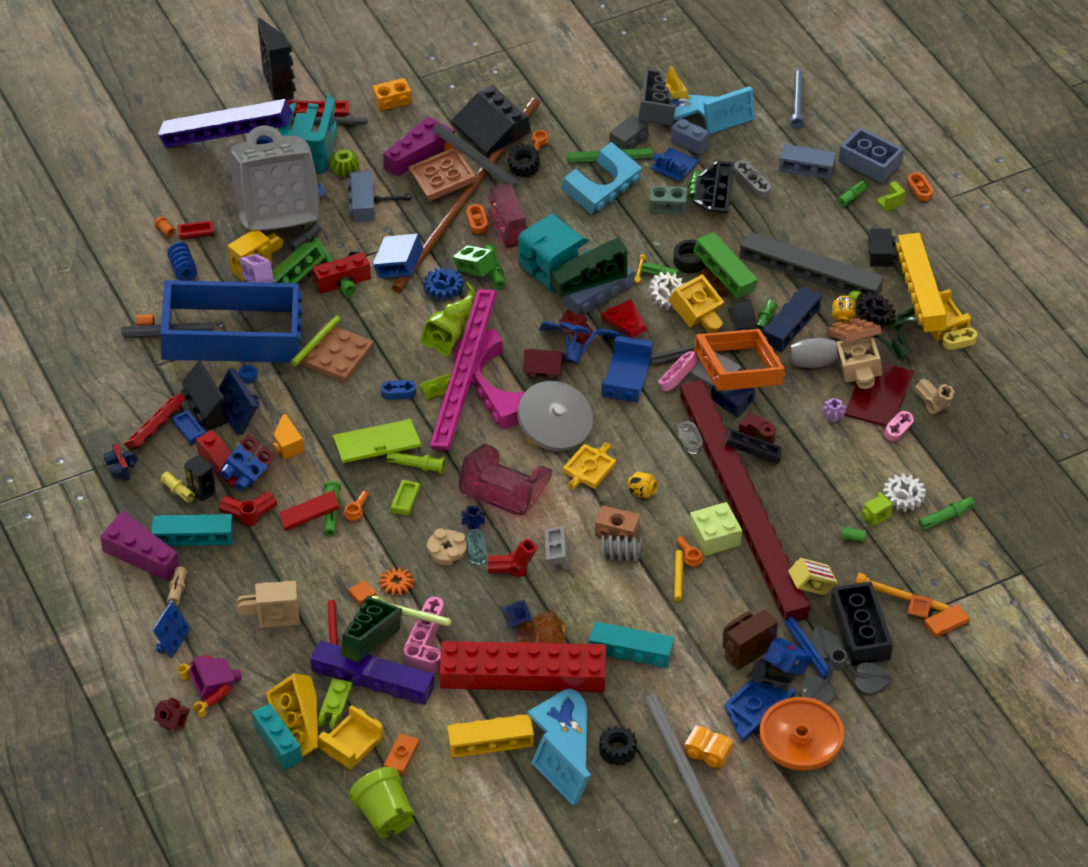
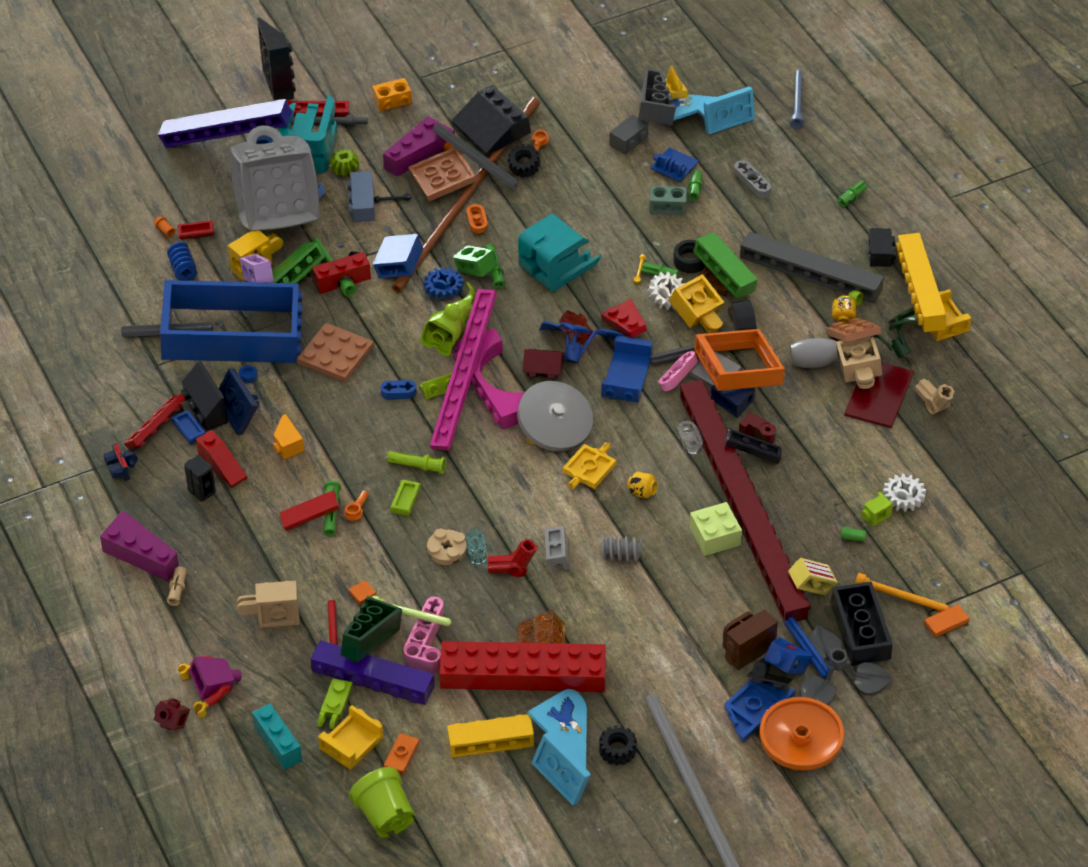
(145, 320): orange hinge -> none
(170, 630): blue hinge -> none
(177, 487): light yellow pin -> none
(194, 529): teal brick -> none
(243, 468): blue hips -> none
(248, 510): red piece -> none
(297, 707): yellow wedge -> none
(304, 236): dark grey pin -> none
(318, 337): lime bar -> none
(376, 440): lime container -> none
(392, 586): orange gear -> none
(473, 517): clear blue gear -> none
(500, 485): clear pink windscreen -> none
(506, 214): clear pink brick -> none
(516, 613): clear blue brick -> none
(588, 299): sand blue brick -> none
(591, 156): bright green axle -> none
(592, 268): dark green wedge -> none
(595, 196): medium azure arch -> none
(617, 523): nougat brick -> none
(634, 644): teal brick -> none
(678, 575): yellow bar -> none
(690, 136): sand blue brick -> none
(692, 556): orange plate -> none
(708, 746): light orange brick -> none
(715, 187): black wedge -> none
(766, 315): bright green pin -> none
(792, 318): dark blue brick -> none
(807, 161): sand blue brick -> none
(833, 409): lavender gear -> none
(871, 155): sand blue brick -> none
(875, 309): black gear -> none
(893, 199): lime panel -> none
(901, 428): bright pink beam -> none
(919, 606): orange tile -> none
(920, 186): orange plate -> none
(951, 511): bright green pin -> none
(959, 338): light yellow beam -> none

